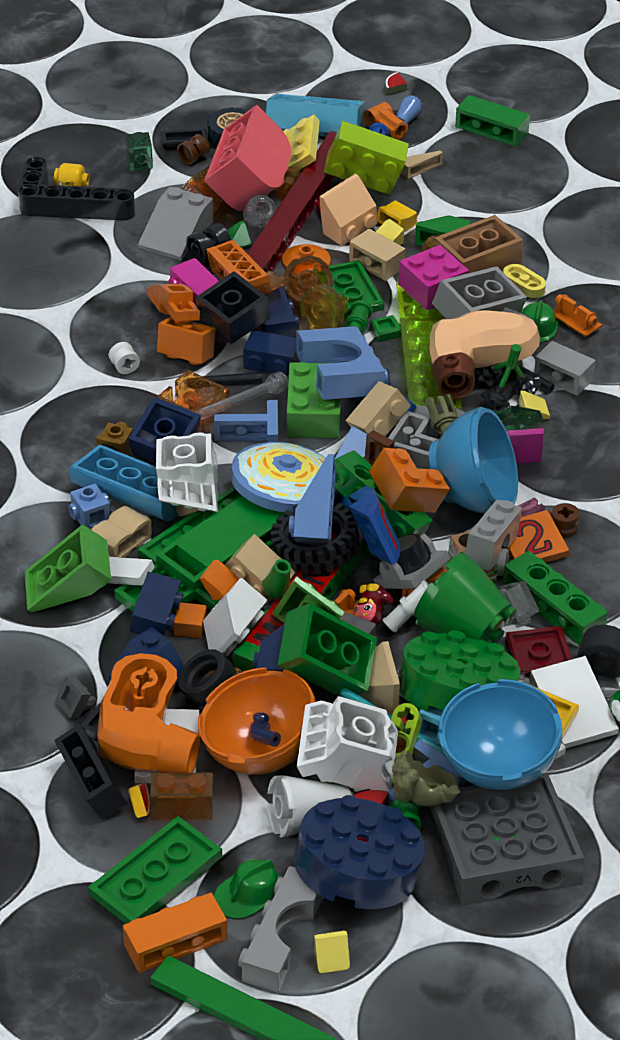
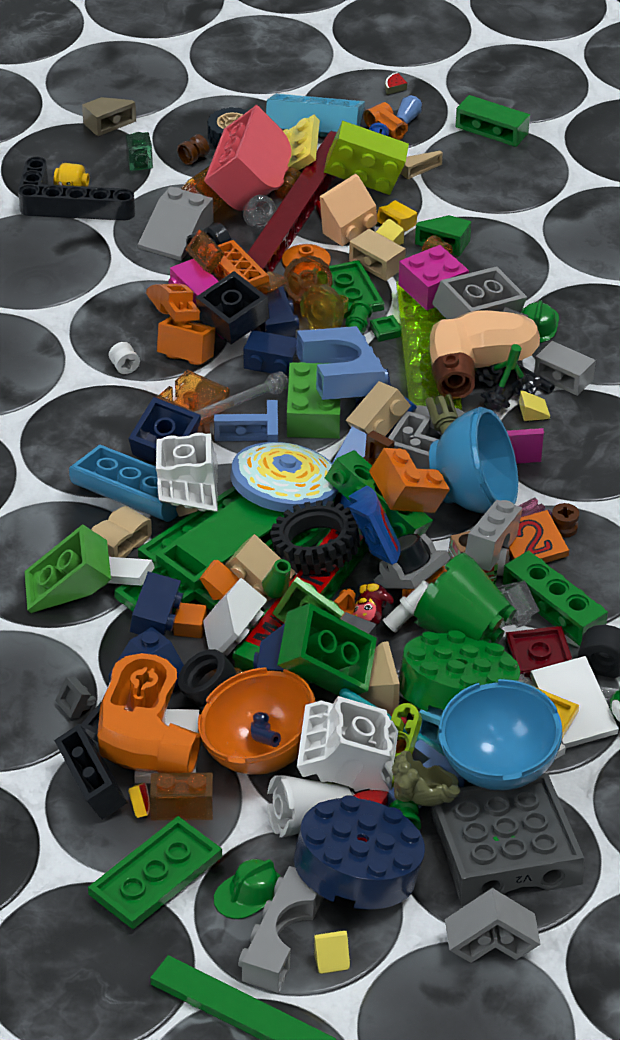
(89, 506): medium blue brick -> none
(108, 114): none -> dark tan slope
(117, 436): pearl gold brick -> none
(172, 138): black tile -> none
(175, 932): orange brick -> none
(205, 251): none -> clear orange plate
(240, 235): green slope -> none
(242, 378): black piece -> none
(315, 510): medium blue slope -> none
(483, 244): medium nougat slope -> none
(489, 924): none -> light grey brick
(518, 417): clear green slope -> none
(526, 280): light yellow plate -> none
(577, 318): orange hinge -> none

